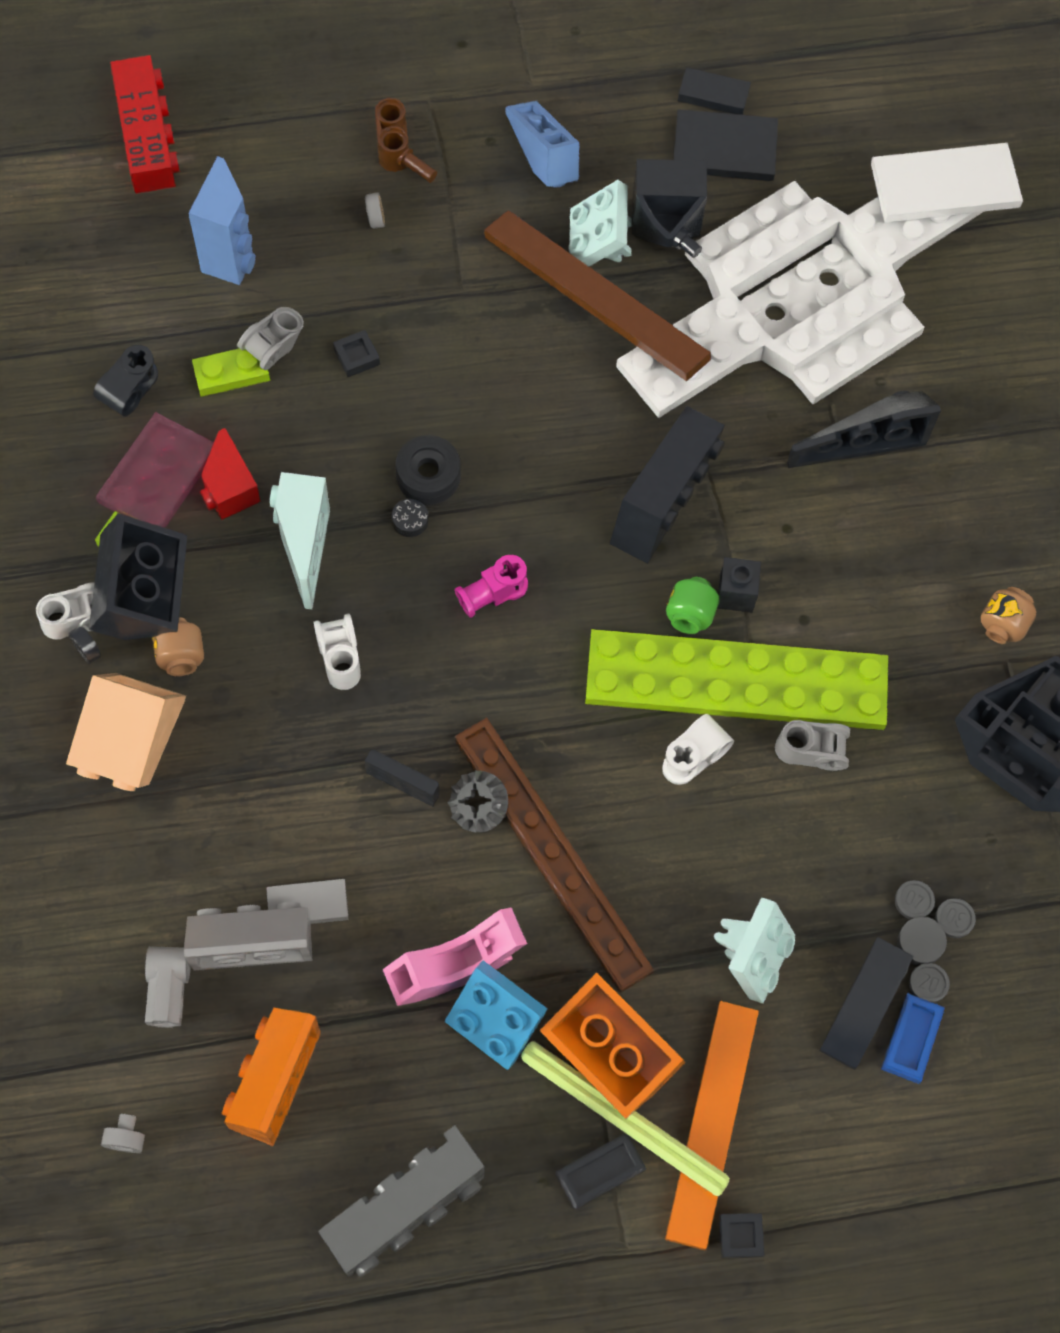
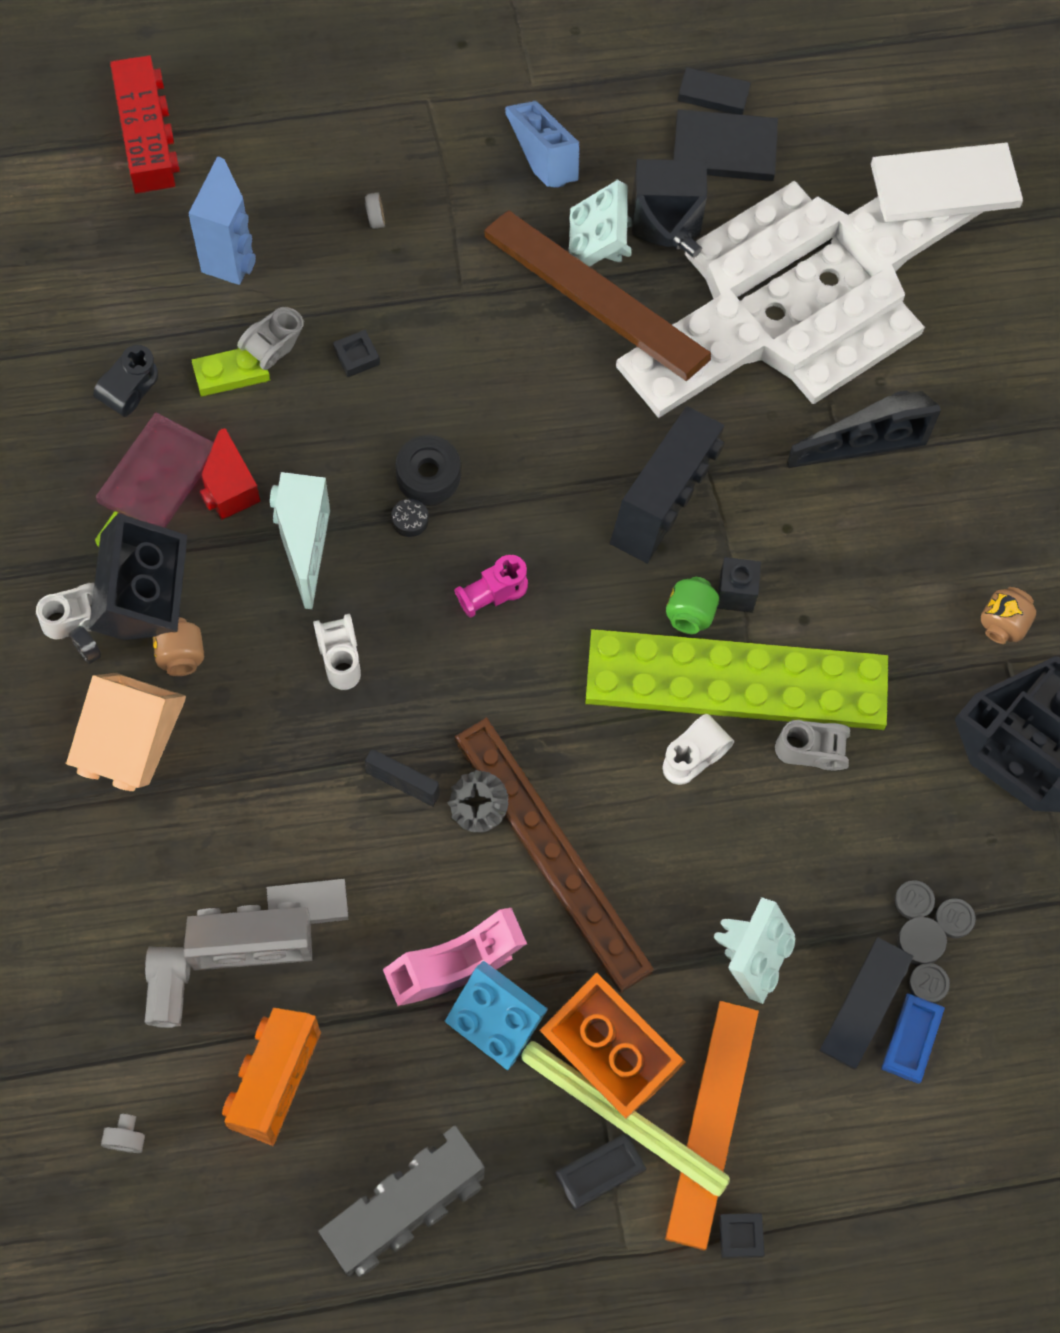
(392, 134): reddish brown beam -> none

